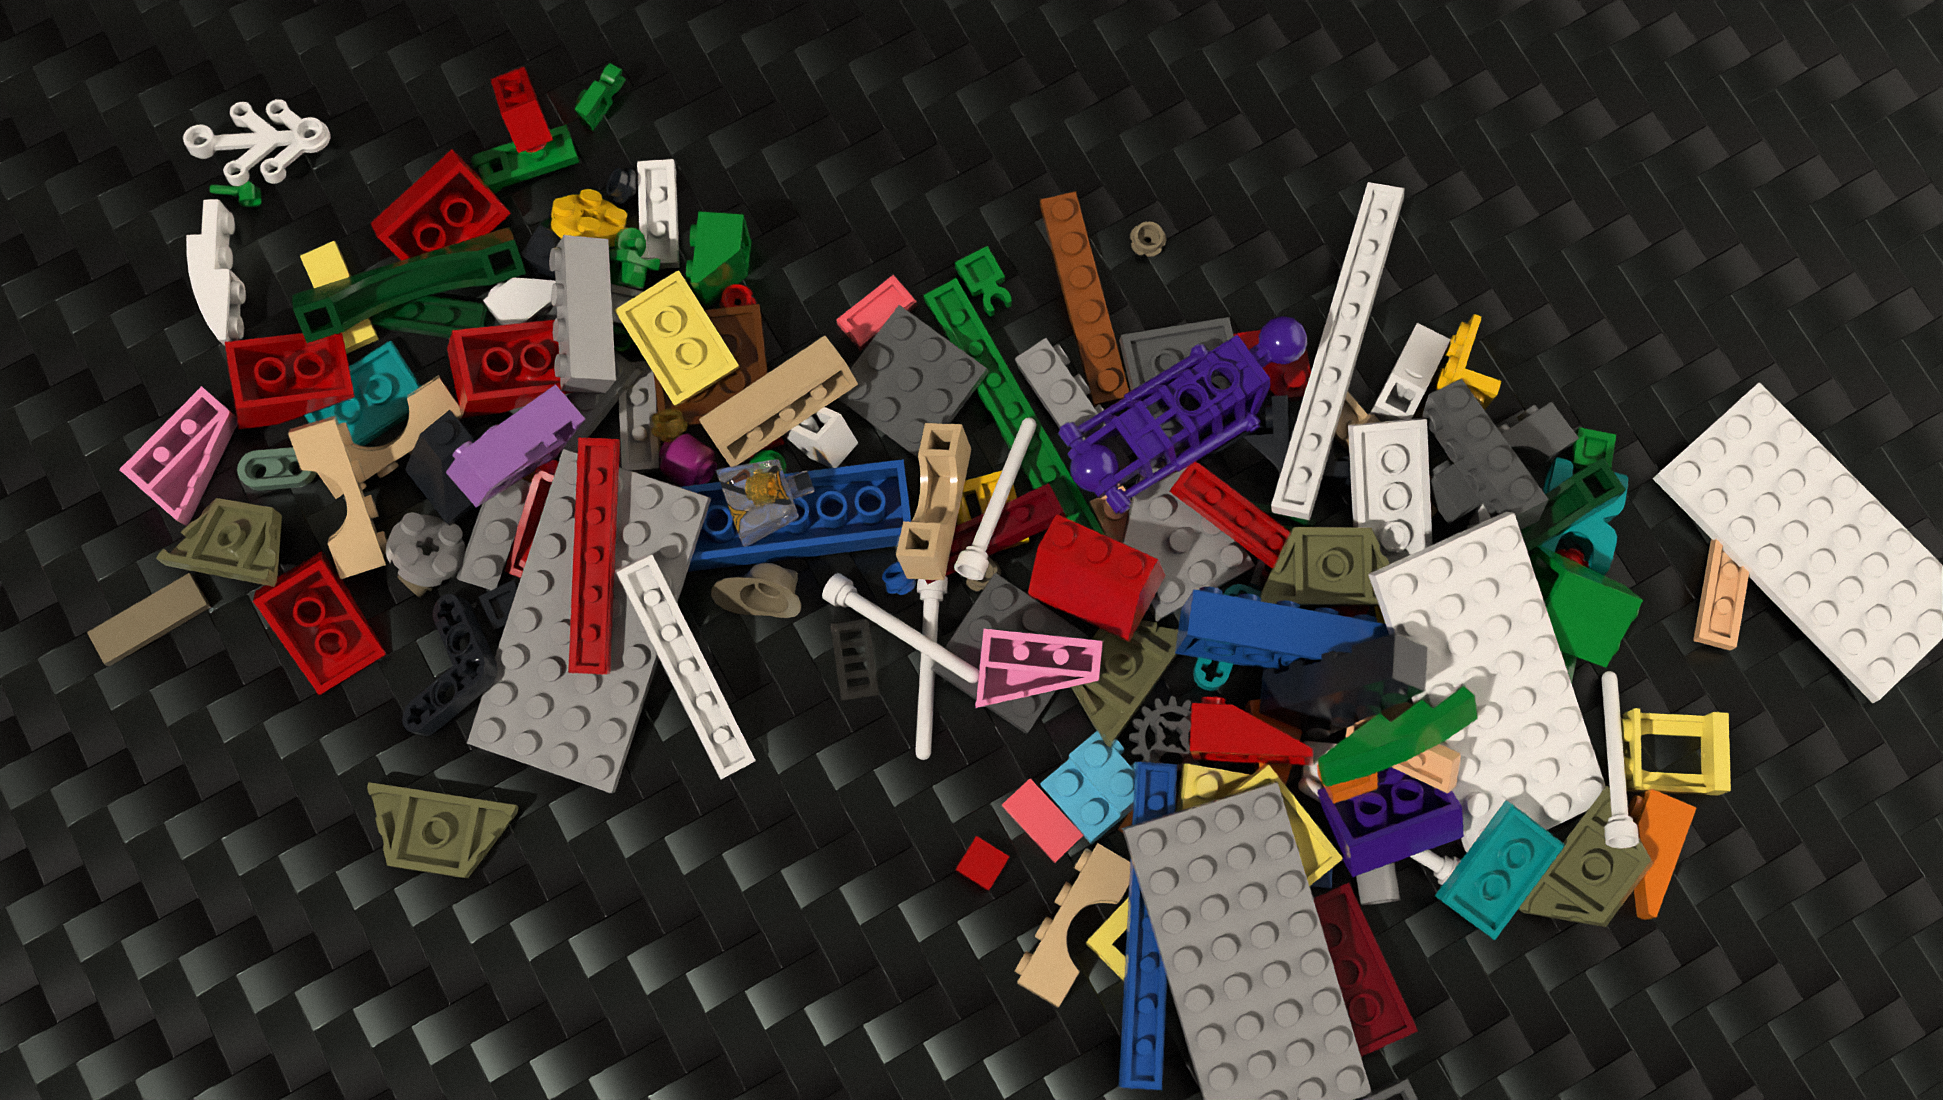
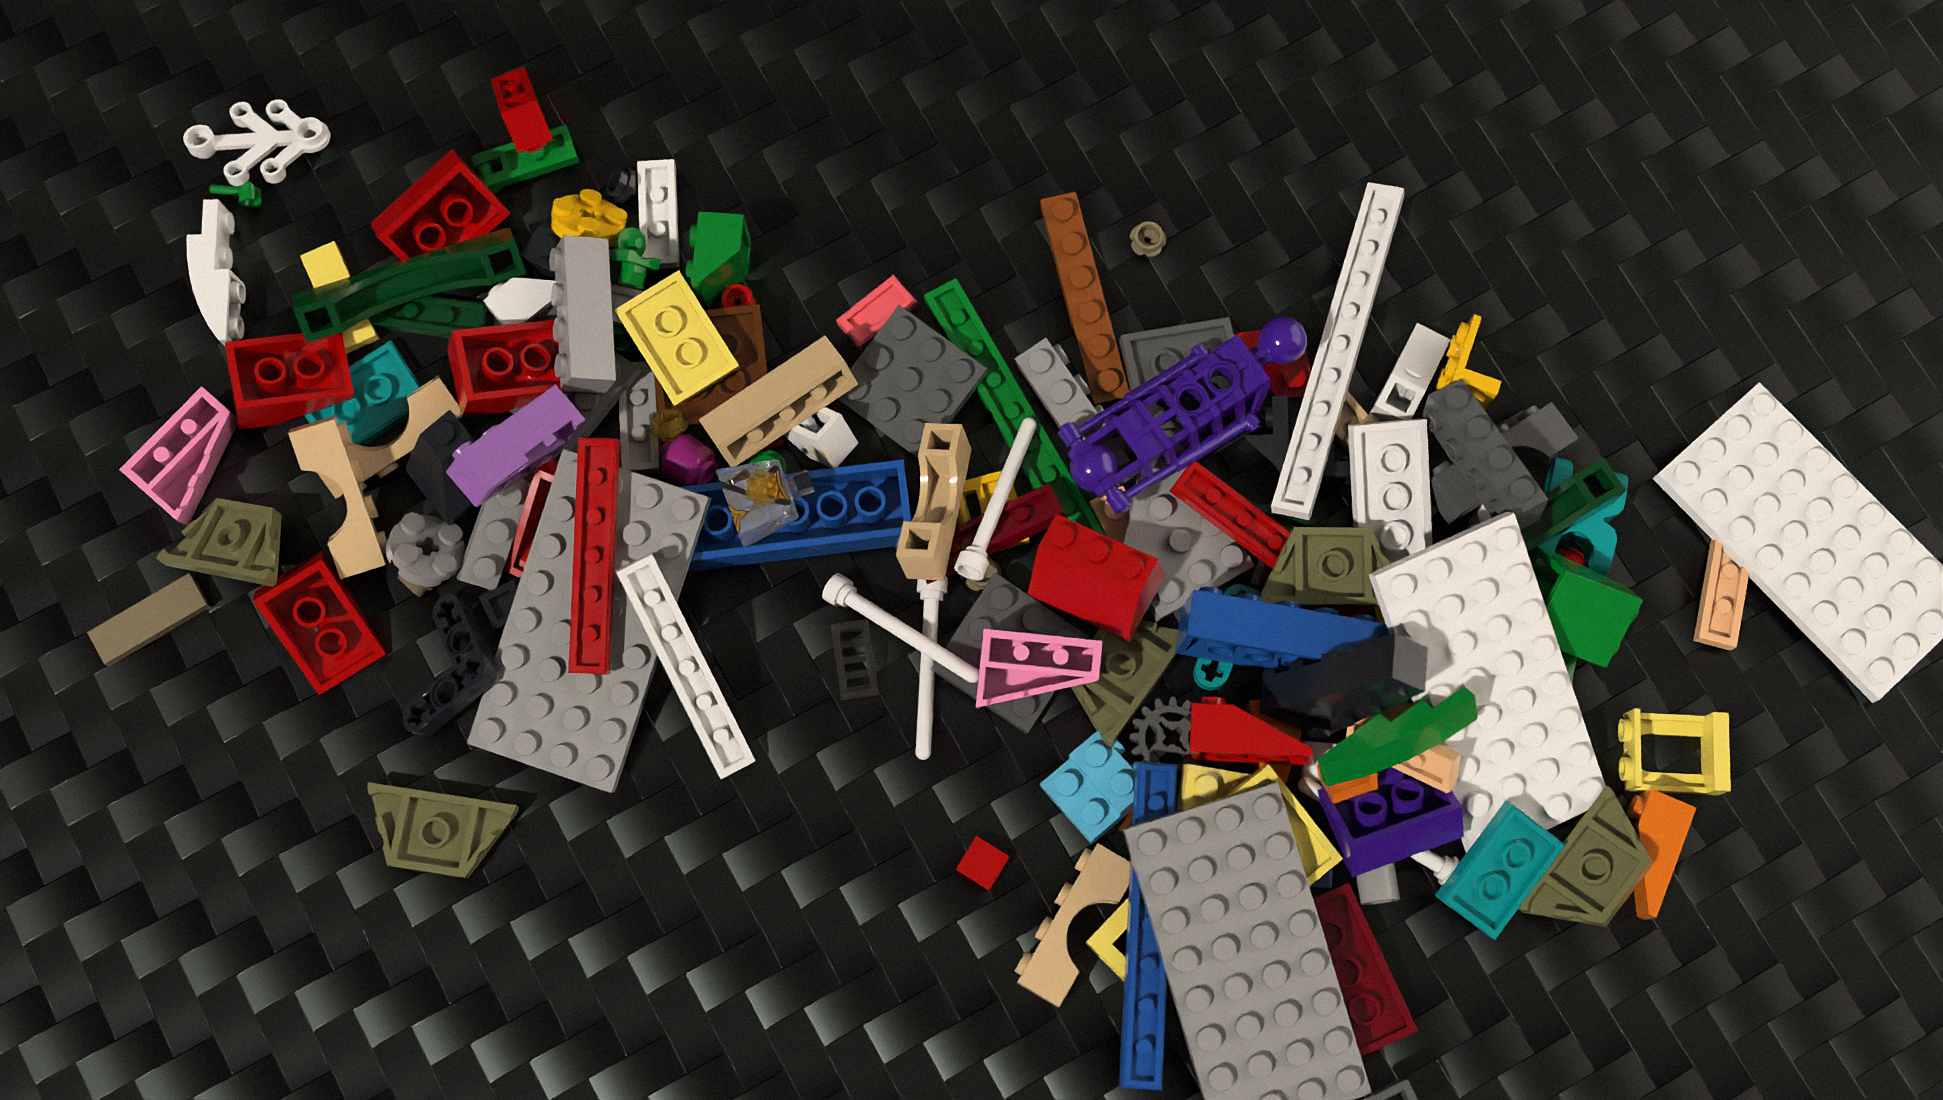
(279, 470): sand green plate -> none
(595, 101): green plate -> none
(762, 591): dark tan piece -> none
(897, 581): blue plate -> none
(983, 275): green plate -> none
(1042, 820): coral tile -> none
(1592, 447): green plate -> none
(1620, 830): white piece -> none

